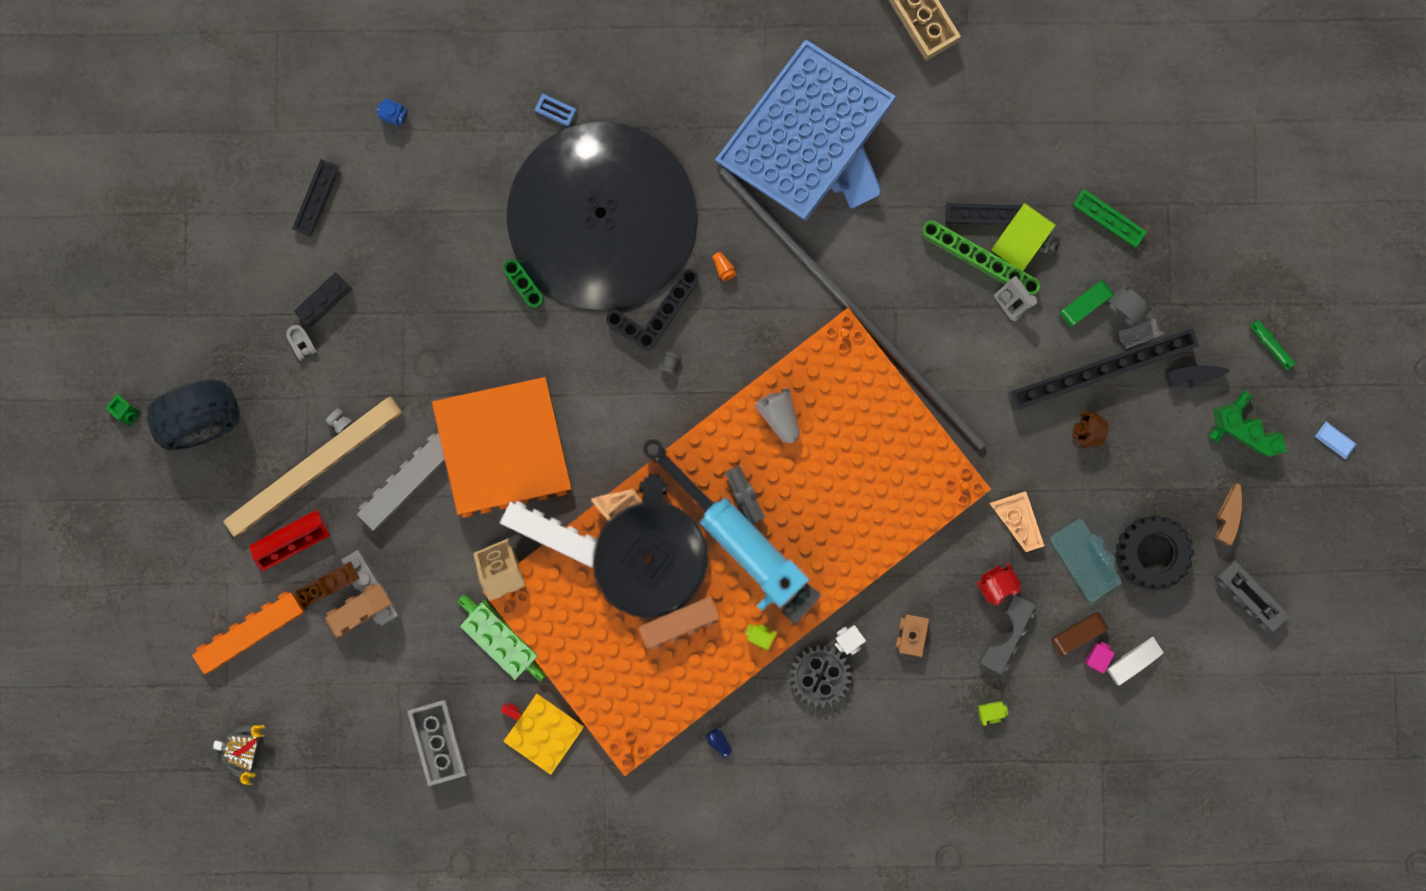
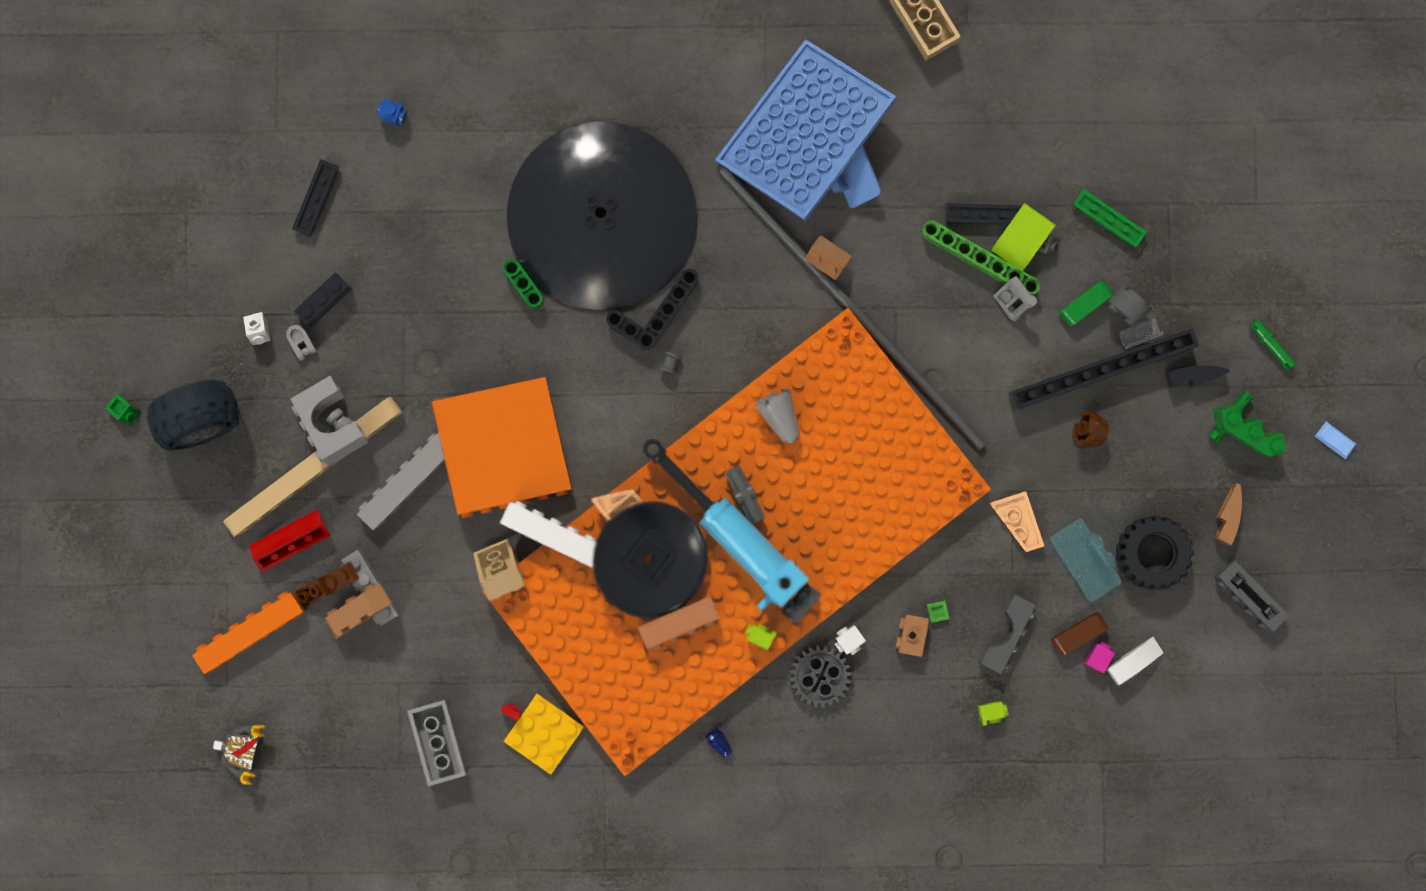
(256, 328): none -> white brick
(309, 407): none -> light grey arch
(498, 639): plate -> none
(569, 117): medium blue tile -> none
(653, 488): black brick -> none
(724, 267): orange cone -> none
(828, 257): none -> medium nougat brick
(937, 611): none -> bright green tile
(998, 584): red brick -> none

